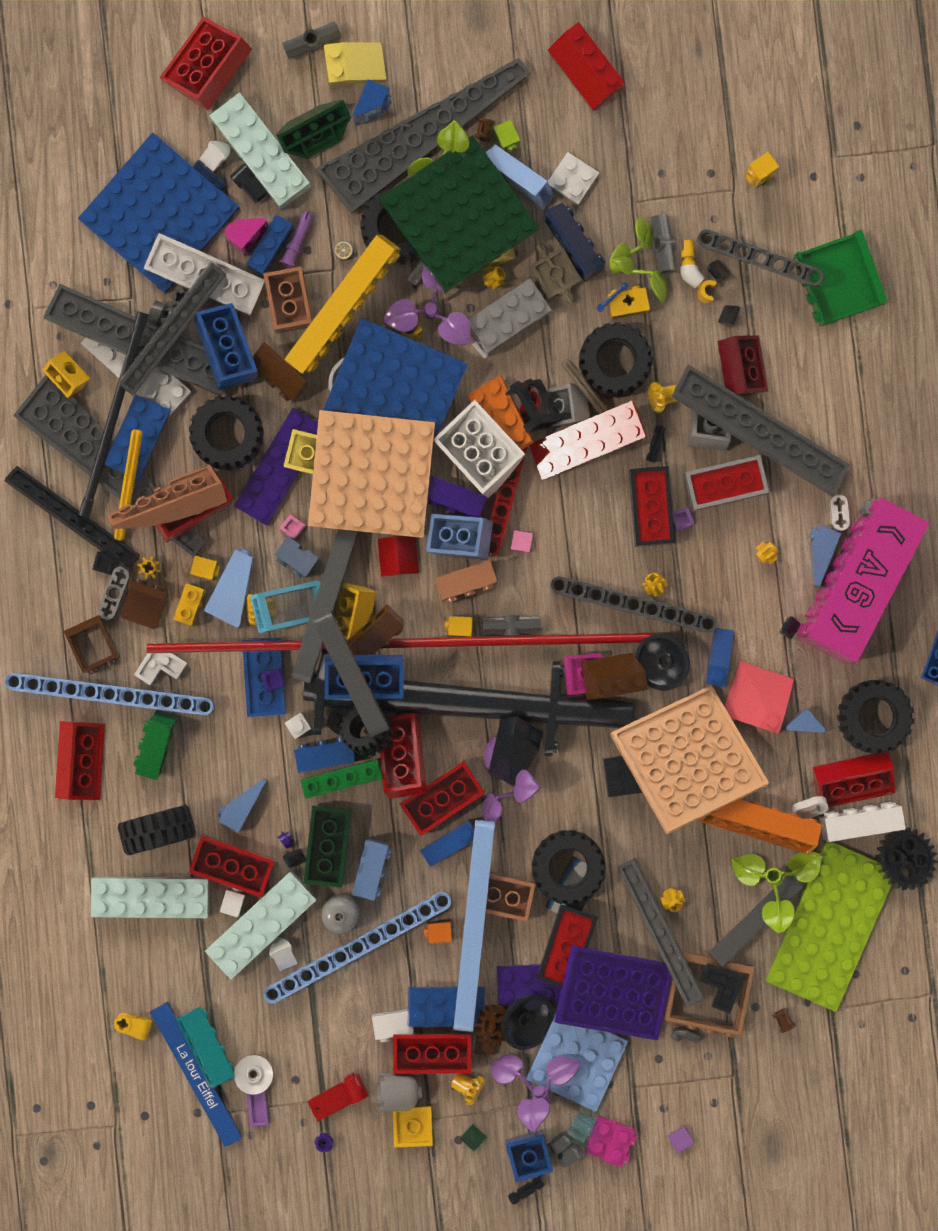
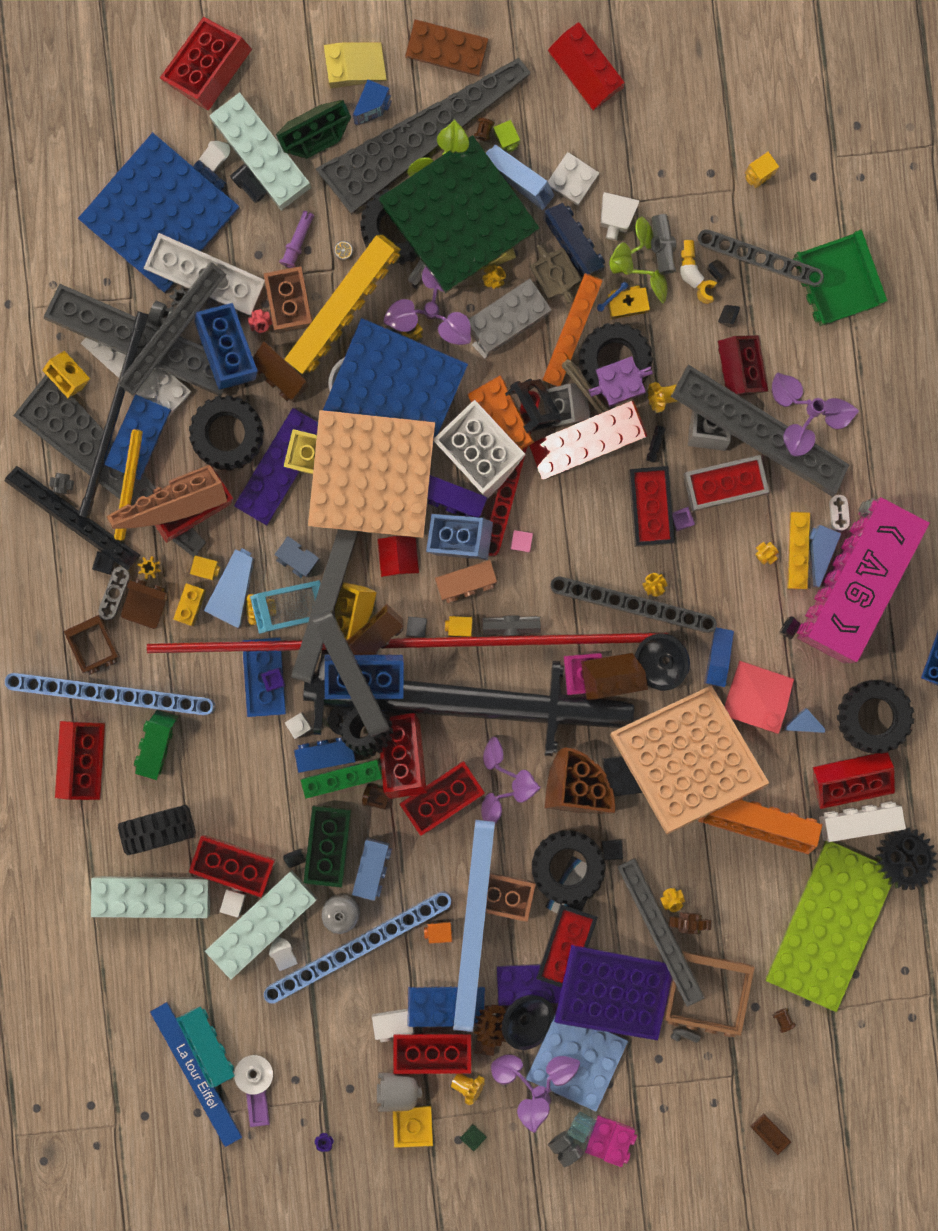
(61, 483): none -> dark grey gear
(136, 1026): yellow piece -> none
(155, 662): white plate -> none
(238, 810): medium blue slope -> none
(245, 233): dark pink slope -> none
(259, 321): none -> coral gear
(270, 245): blue brick -> none
(286, 839): dark purple plate -> none
(292, 527): bright pink tile -> none
(300, 45): dark grey piece -> none
(339, 1096): red door -> none
(374, 797): none -> reddish brown tile
(416, 627): none -> black slope
(446, 47): none -> dark orange plate
(448, 843): blue slope -> none
(514, 748): black slope -> none
(526, 1190): black axle -> none
(529, 1155): blue brick -> none
(572, 329): none -> orange plate
(578, 785): none -> dark orange brick
(612, 849): none -> black tile
(617, 214): none -> white torso
(620, 381): none -> medium lavender plate
(680, 1139): medium lavender tile -> none
(690, 923): none -> reddish brown gear
(727, 984): black plate -> none
(751, 867): lime plant -> none
(751, 923): dark grey tile -> none
(770, 1134): none -> reddish brown plate
(798, 550): none -> yellow plate
(799, 439): none -> medium lavender plant
(810, 807): white beam -> none

